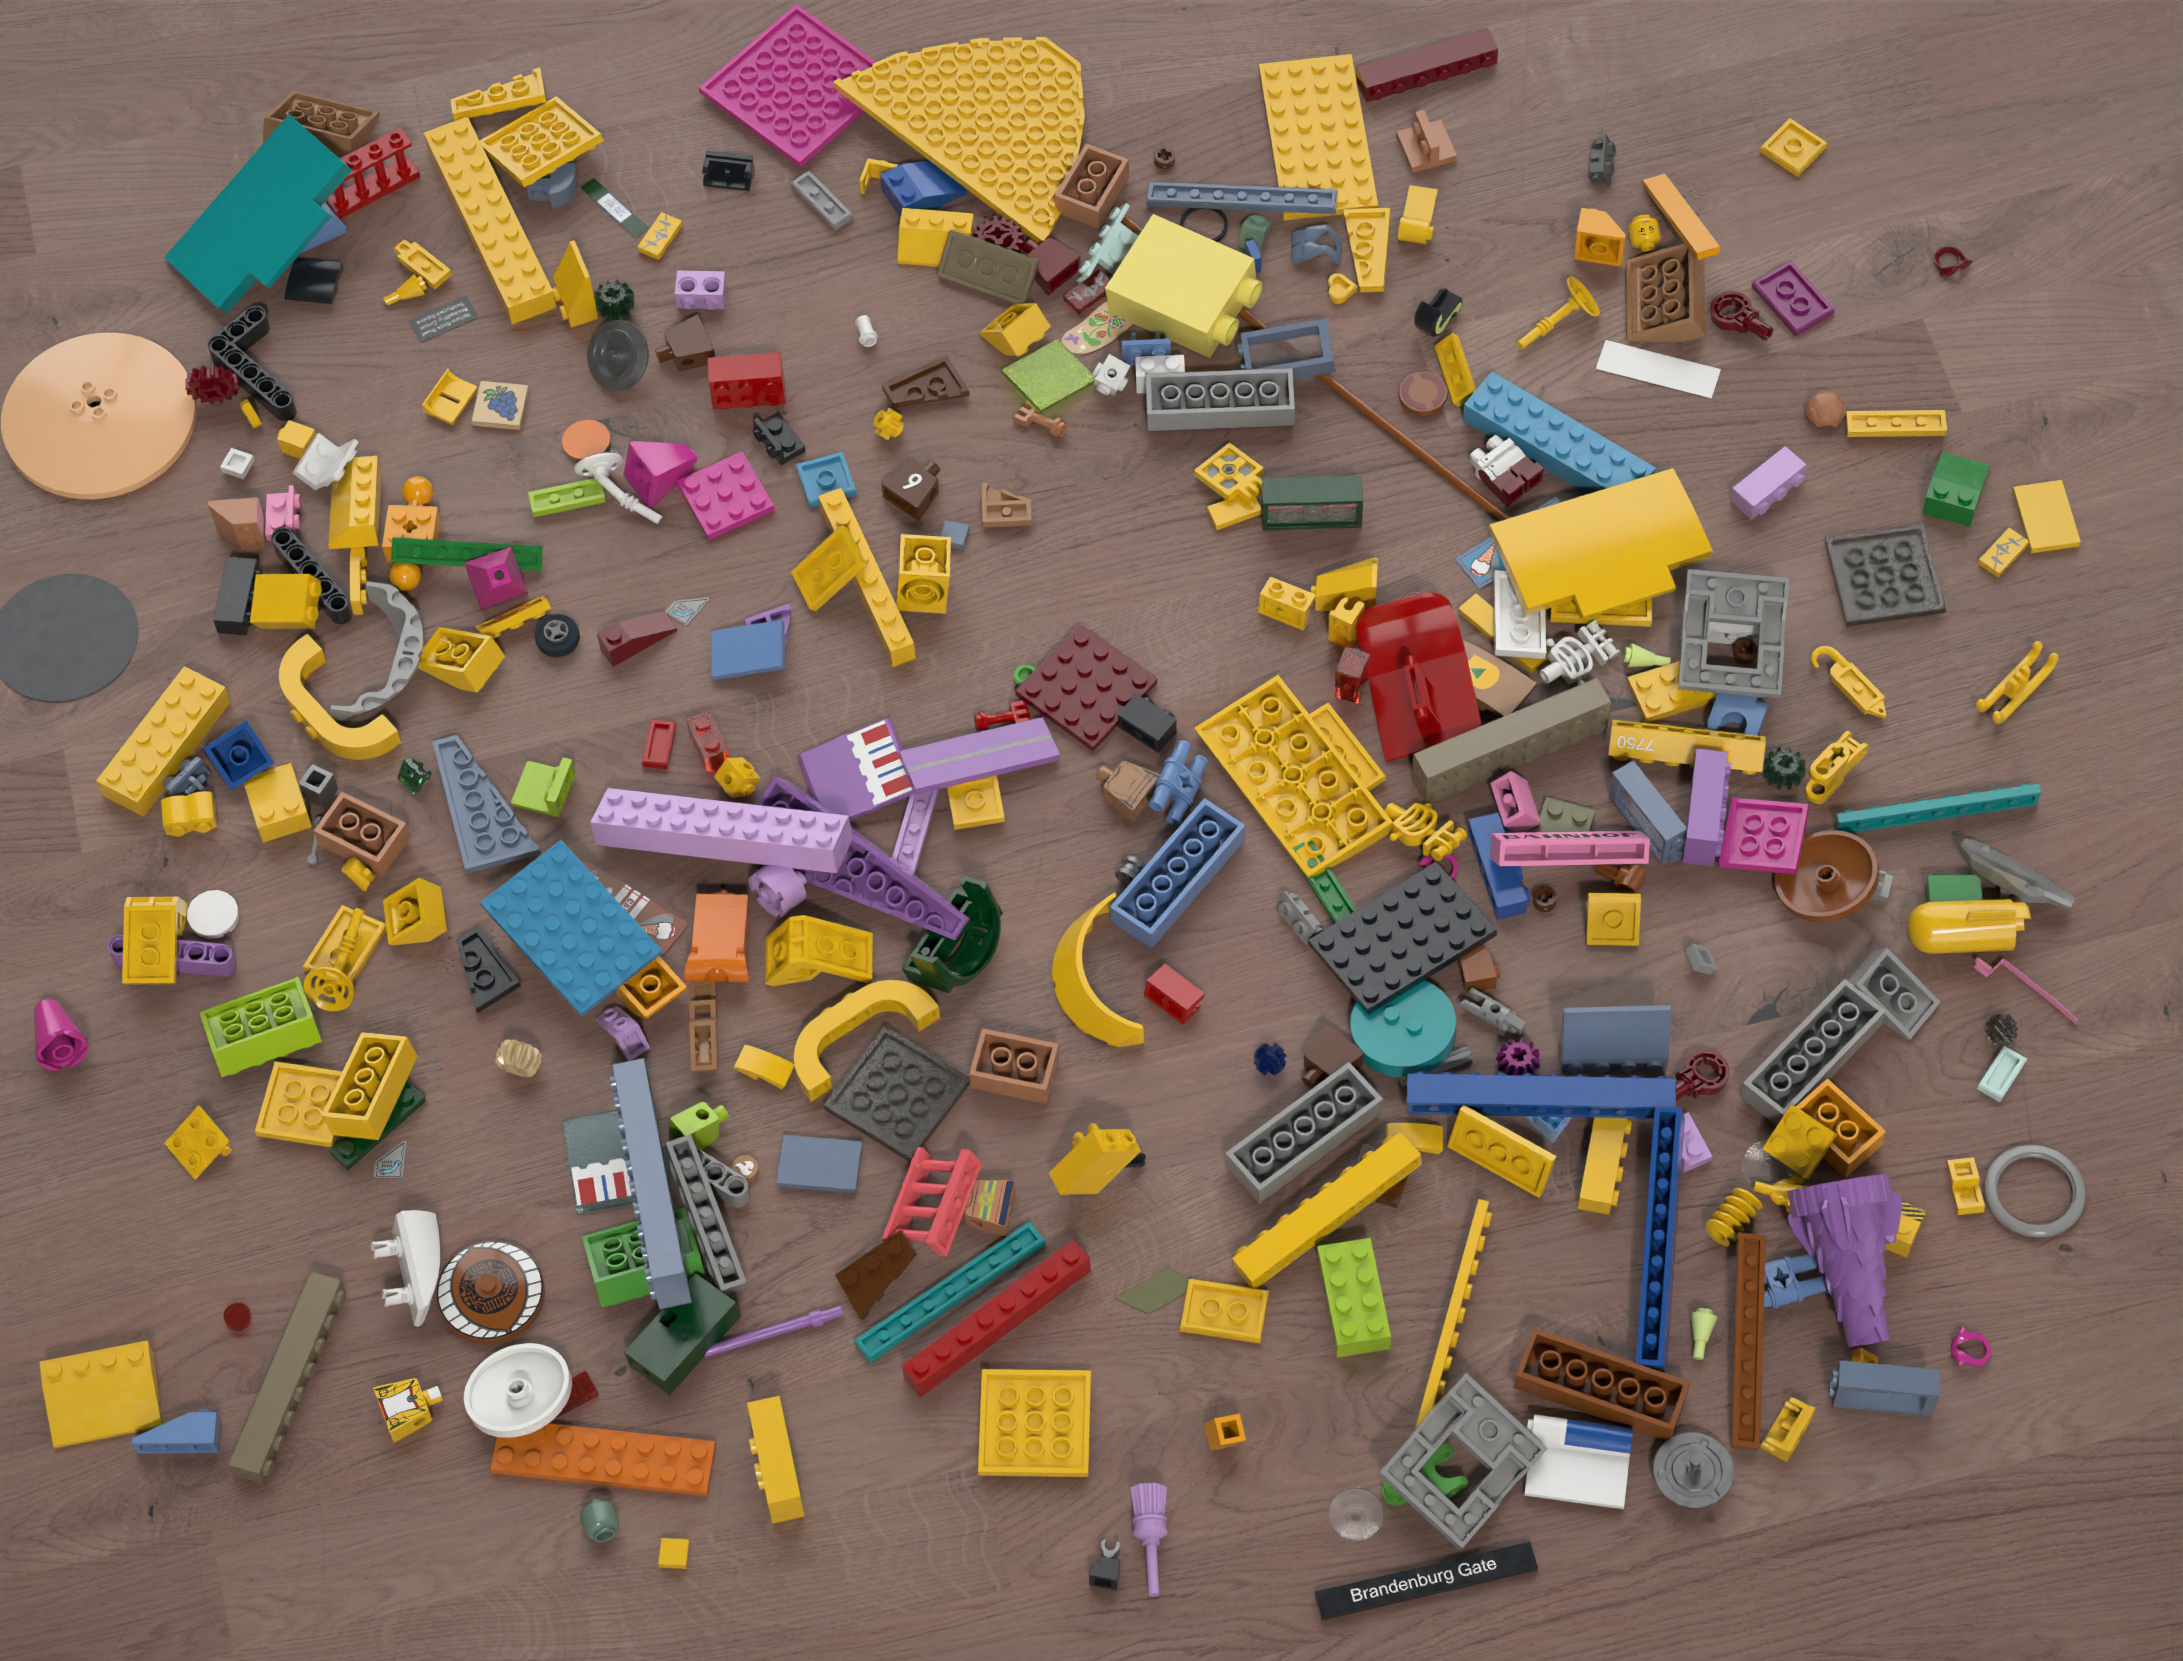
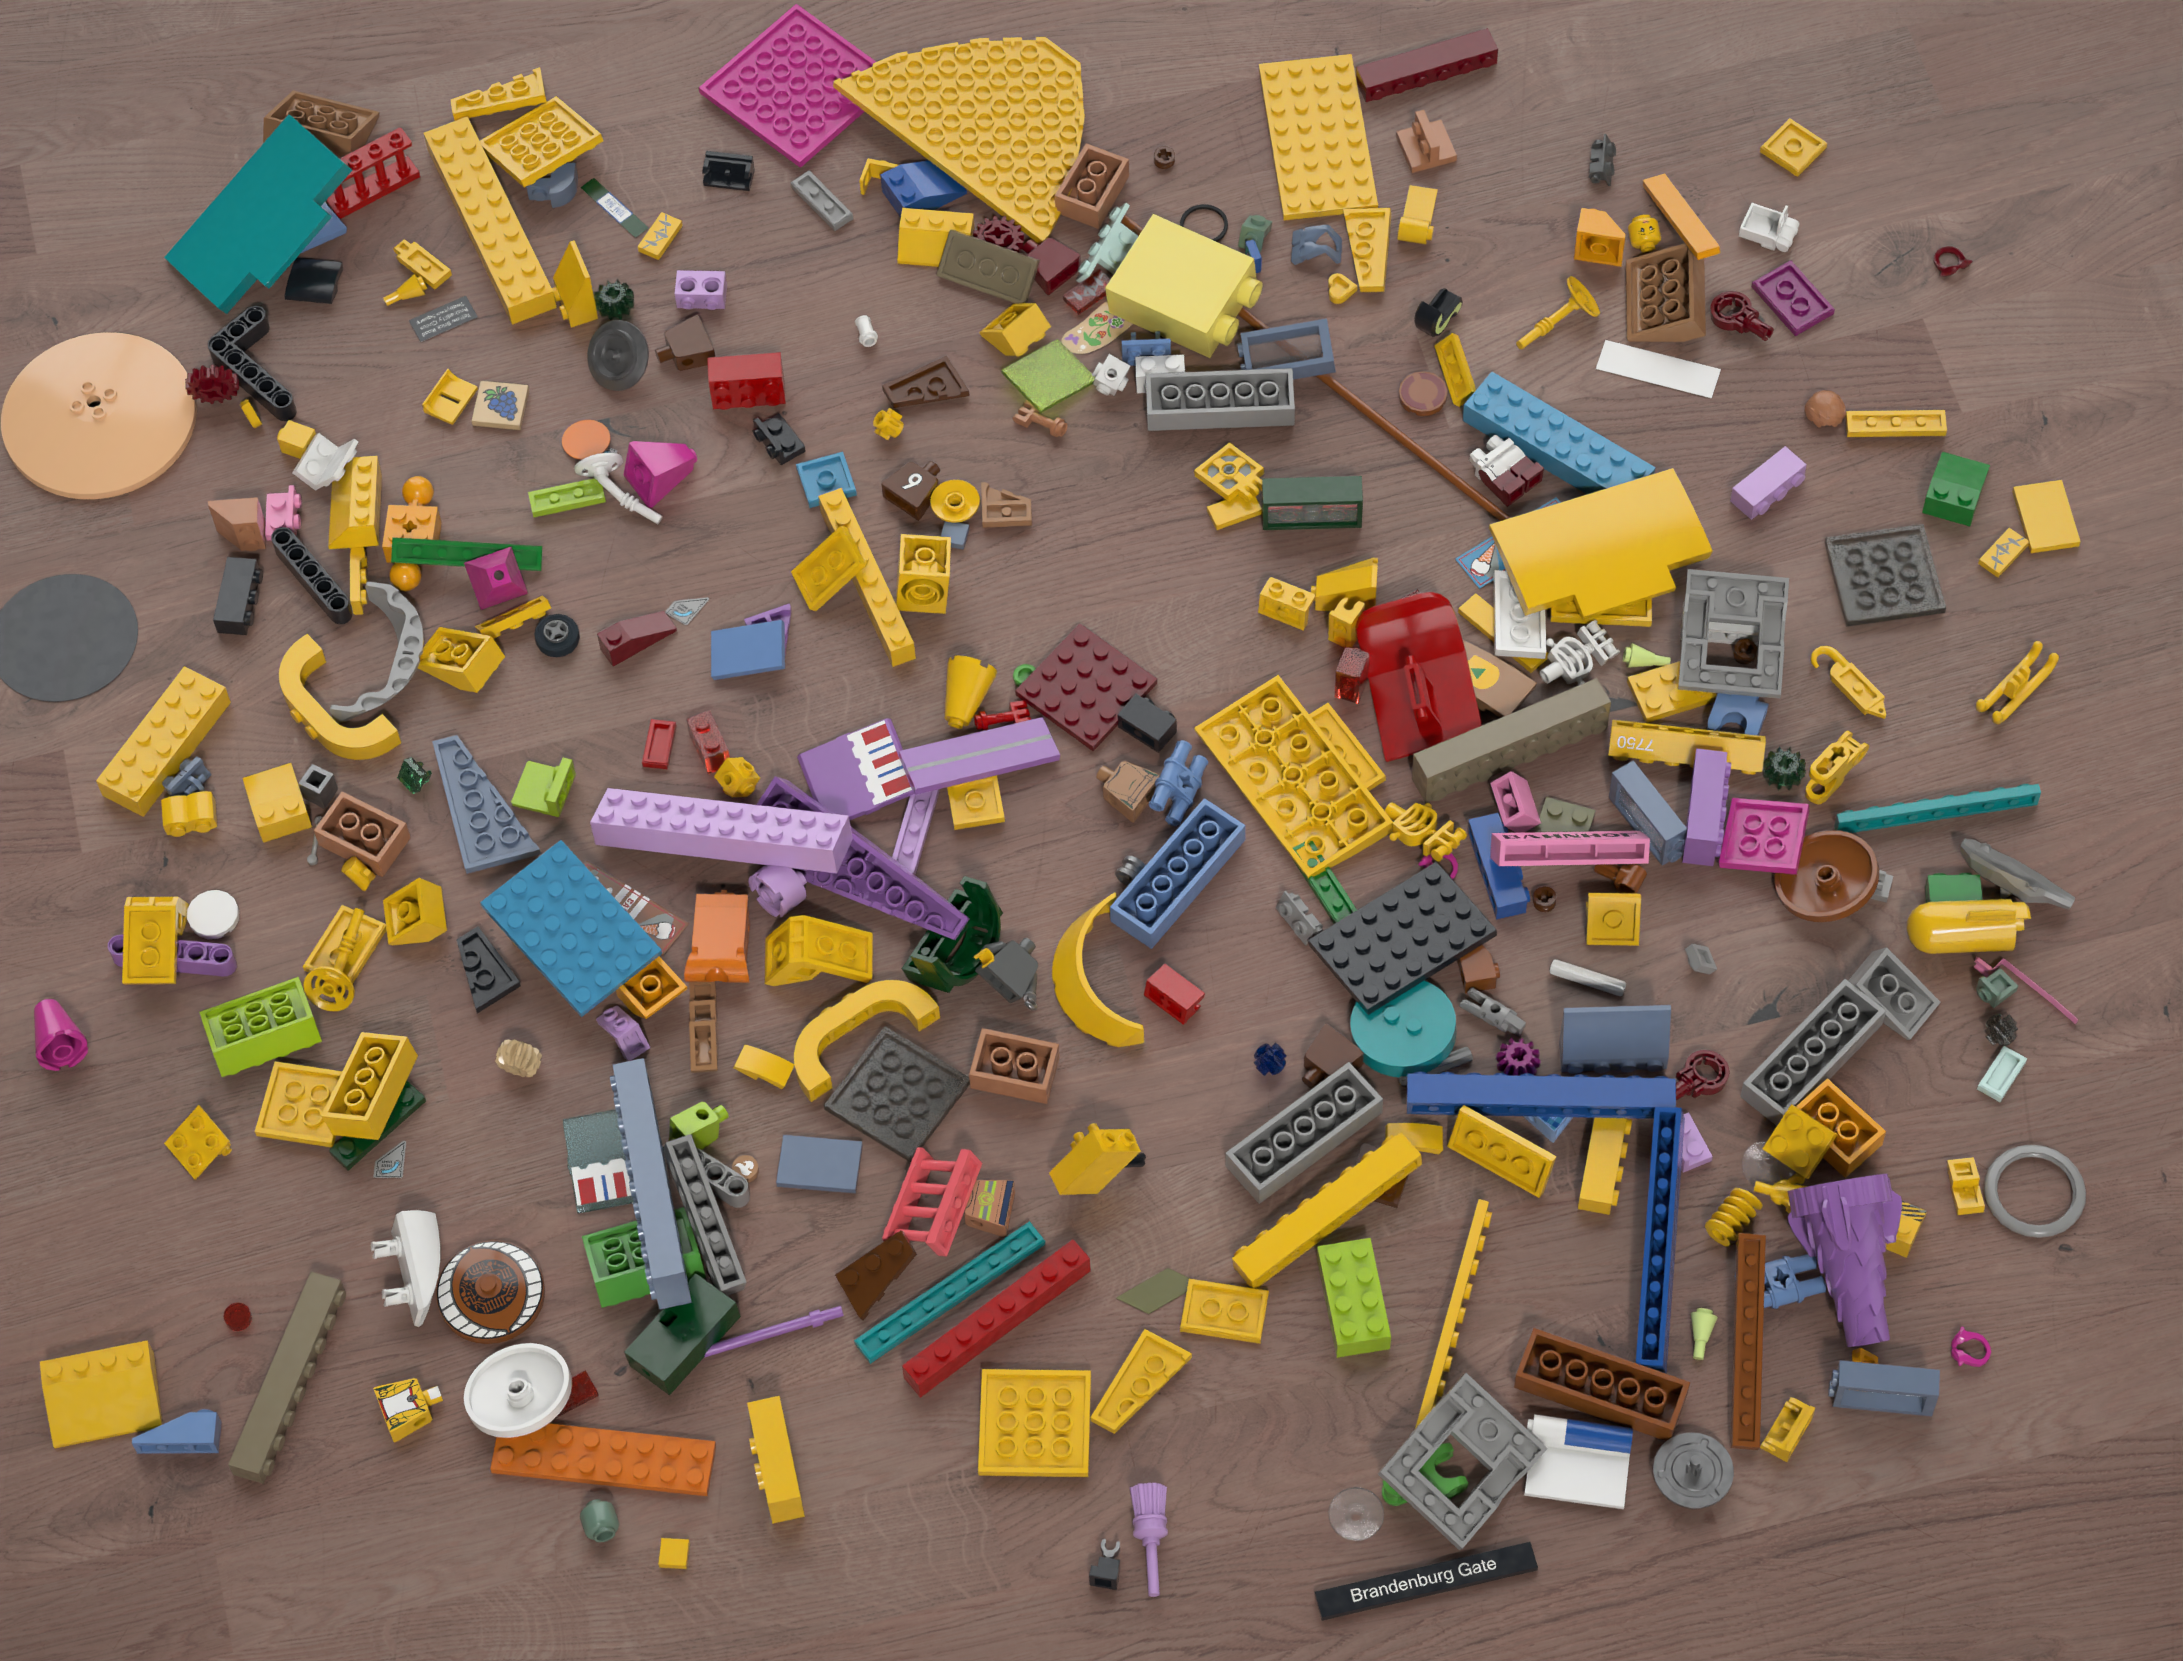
(237, 463): white plate -> none
(238, 755): blue slope -> none
(285, 601): yellow brick -> none
(725, 495): dark pink plate -> none
(952, 493): none -> yellow dish
(965, 689): none -> yellow cone
(1010, 970): none -> dark grey torso
(1142, 1375): none -> yellow wing
(1225, 1432): light orange brick -> none
(1242, 197): sand blue tile -> none
(1588, 977): none -> white axle
(1769, 227): none -> white piece
(1996, 988): none -> sand green bracket

